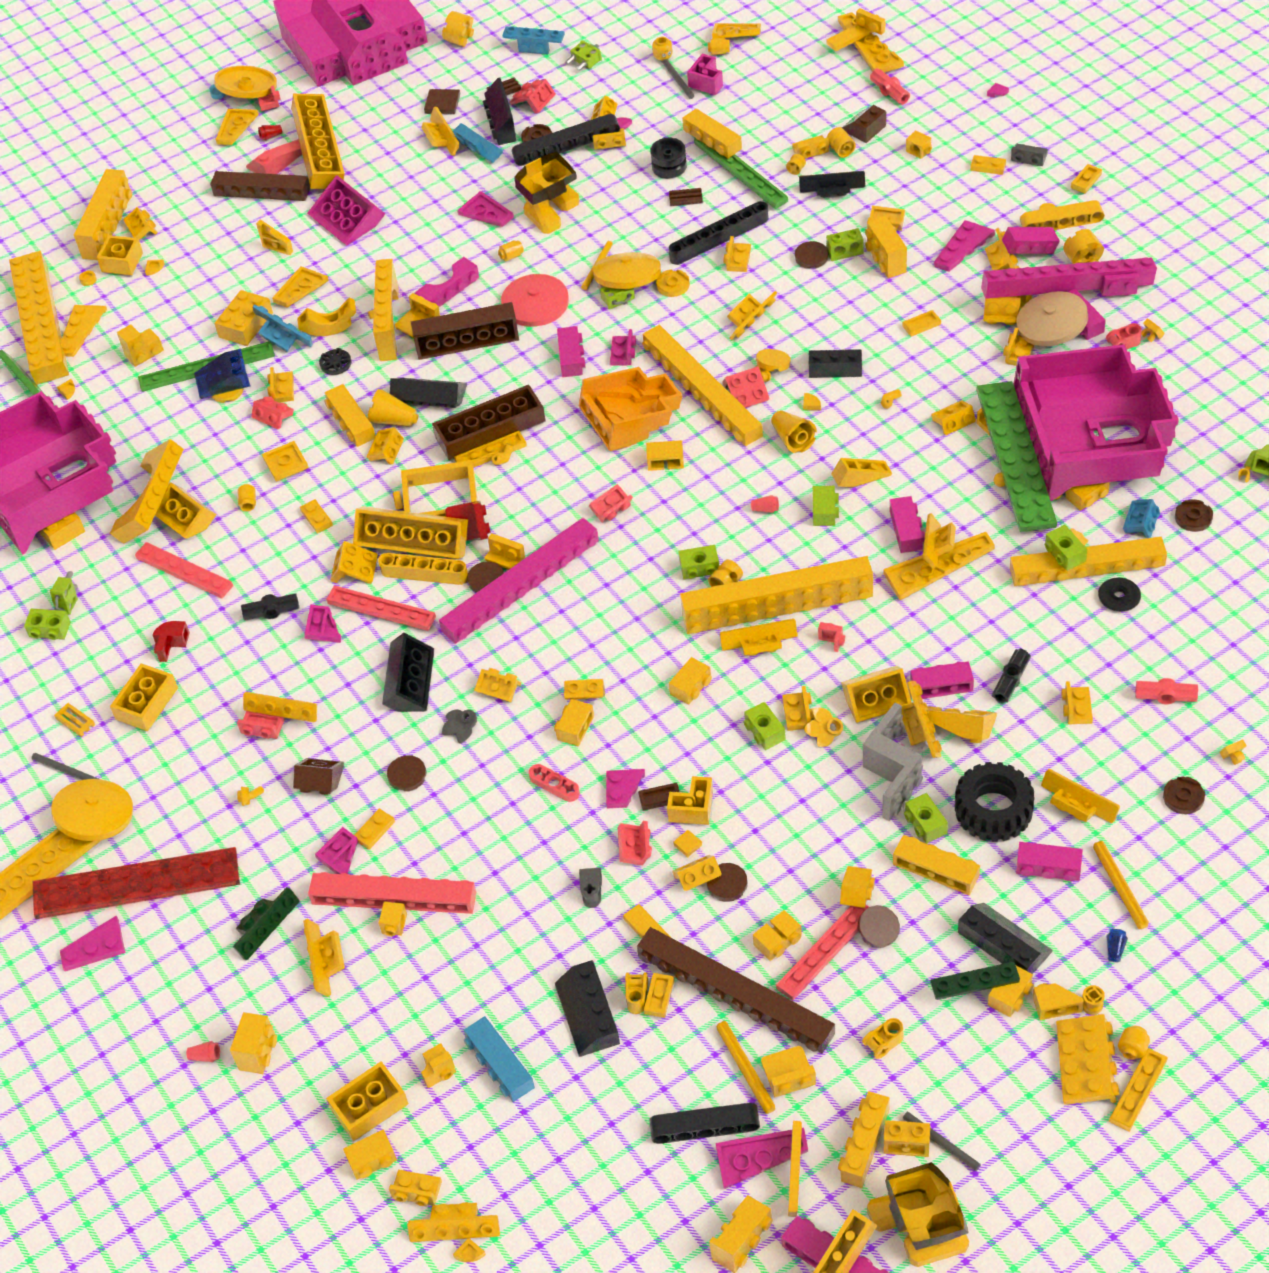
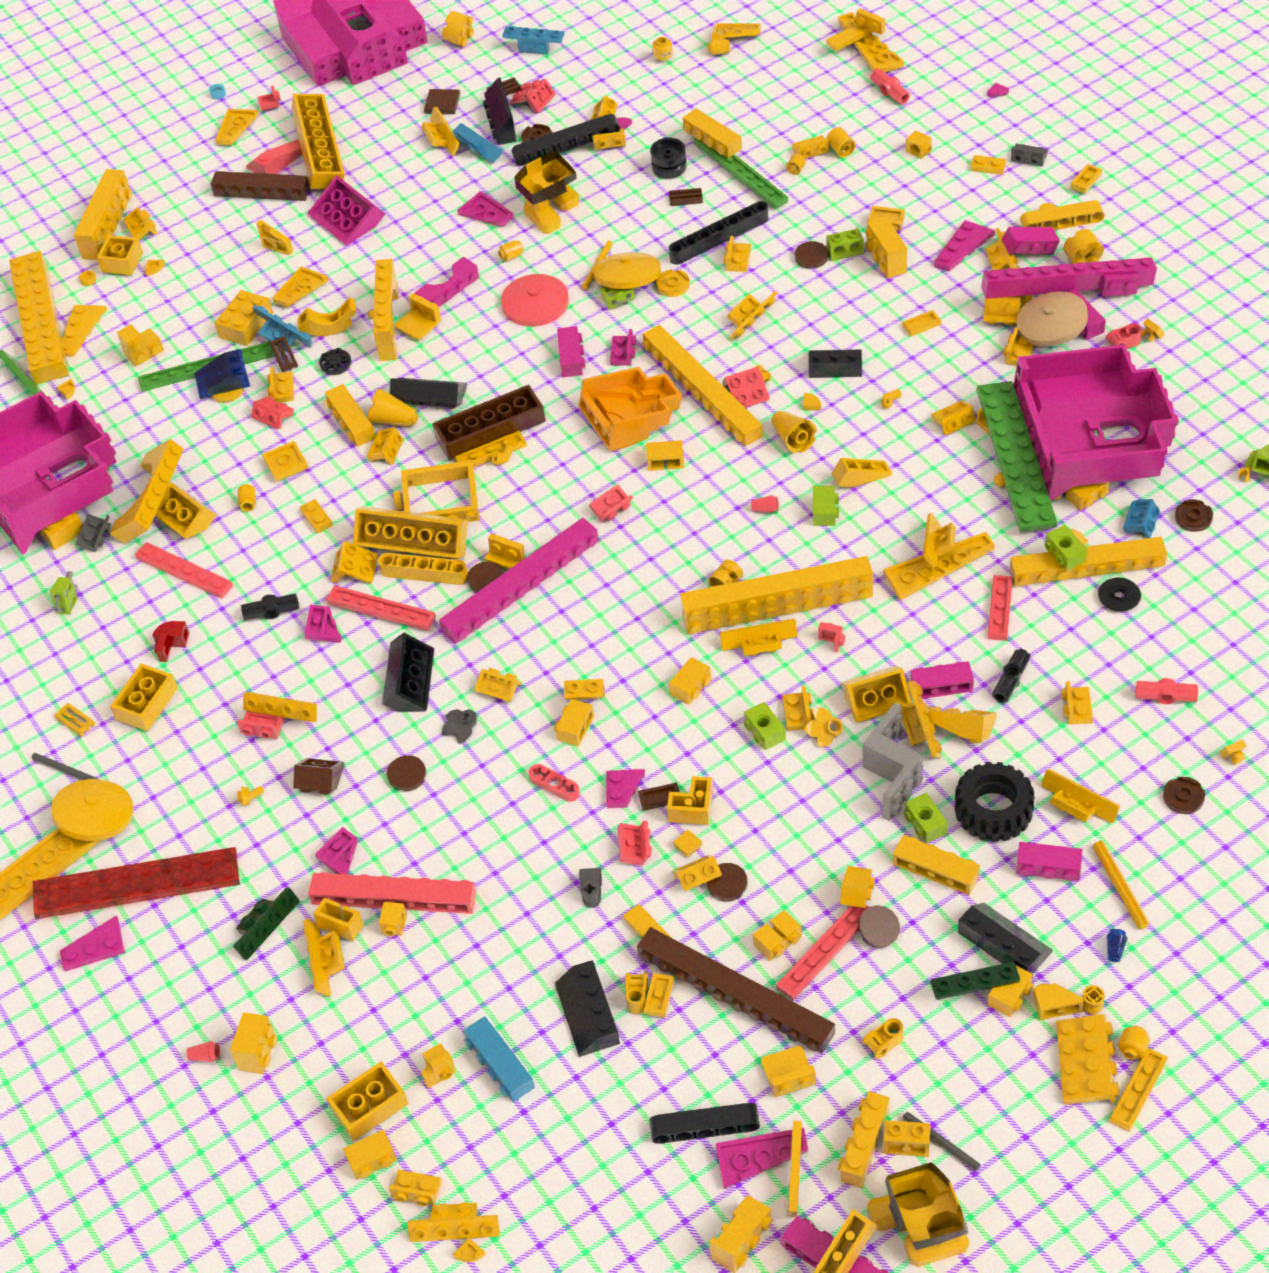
(47, 624): lime brick -> none
(92, 532): none -> dark grey bracket
(245, 81): yellow dish -> none
(269, 131): red cone -> none
(288, 366): none -> reddish brown tile
(330, 918): none -> yellow piece
(374, 828): yellow plate -> none
(465, 330): reddish brown brick -> none
(474, 513): red bracket -> none
(585, 54): lime piece -> none
(679, 80): dark grey bar -> none
(698, 561): lime brick -> none
(705, 75): dark pink brick -> none
(746, 1067): yellow axle -> none
(773, 359): yellow tile -> none
(832, 183): black bracket -> none
(866, 123): reddish brown slope -> none
(906, 524): dark pink brick -> none
(1000, 607): none -> coral tile

